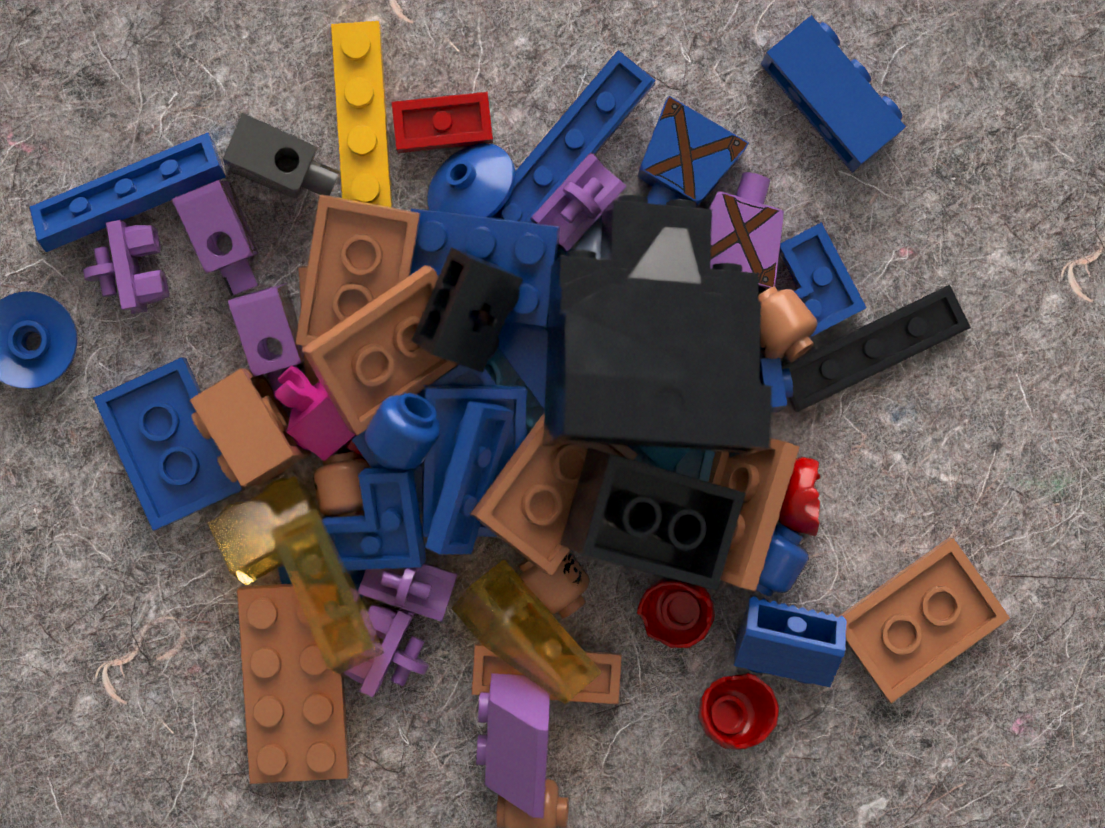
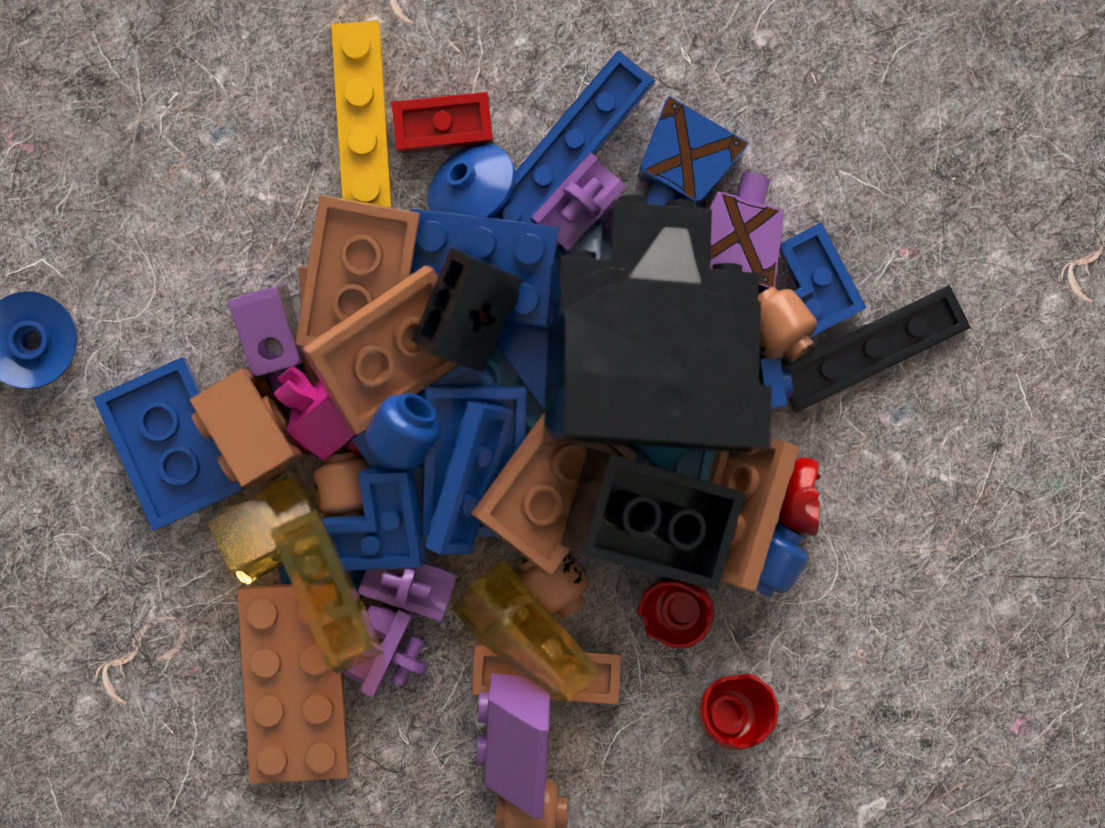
(126, 192): blue plate -> none
(126, 246): medium lavender hips -> none
(207, 215): medium lavender torso -> none
(259, 146): dark grey torso -> none
(790, 642): blue brick -> none
(833, 92): blue brick -> none
(921, 619): nougat plate -> none

